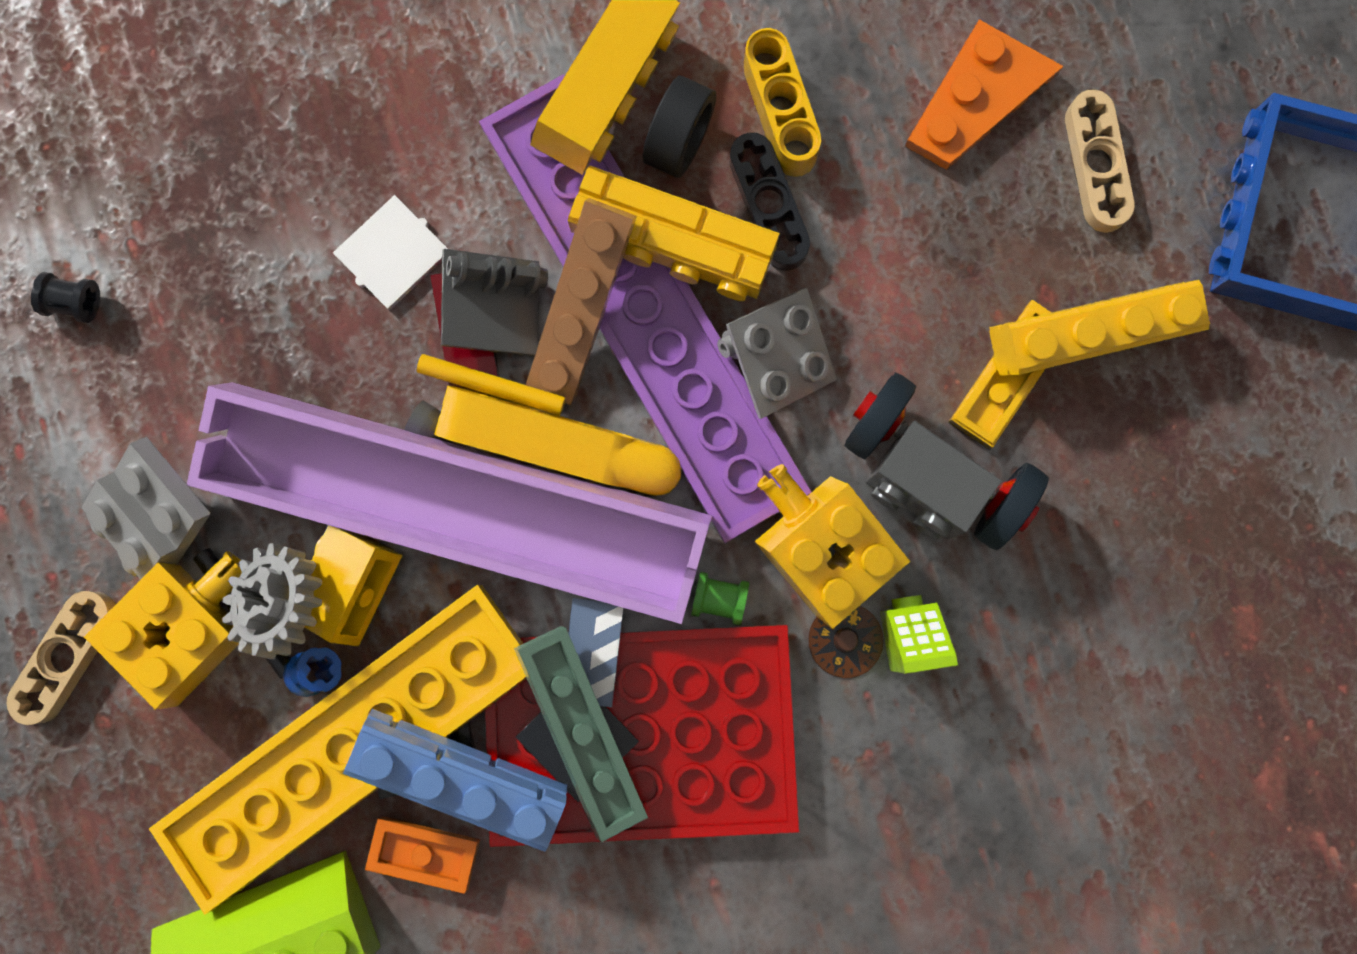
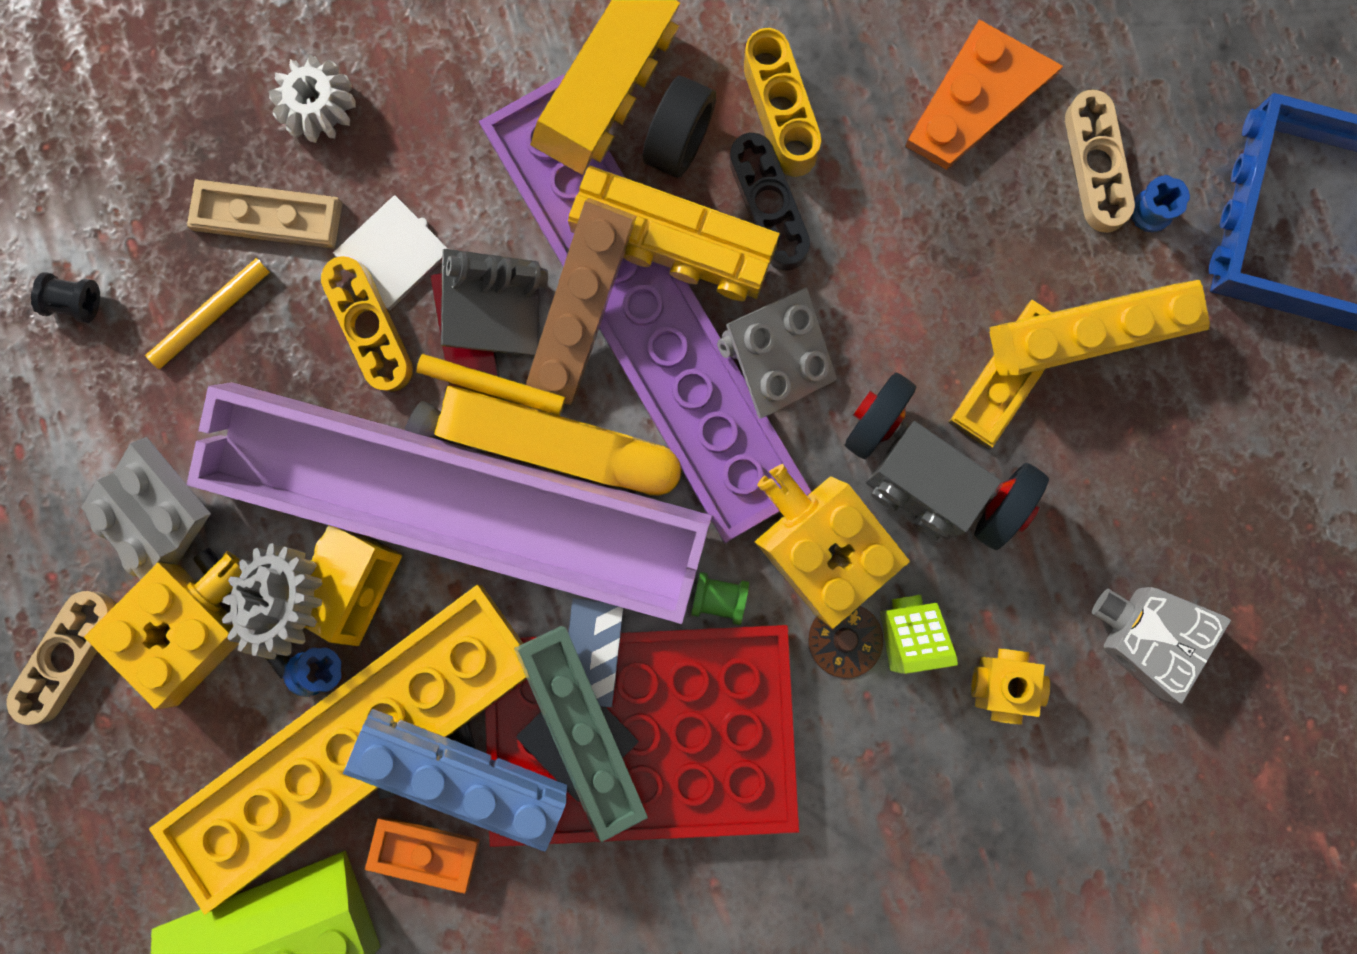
(207, 313): none -> yellow bar
(264, 214): none -> tan tile
(300, 87): none -> white gear
(363, 286): none -> yellow beam
(991, 683): none -> yellow brick
(1160, 638): none -> light grey torso
(1163, 189): none -> blue bush

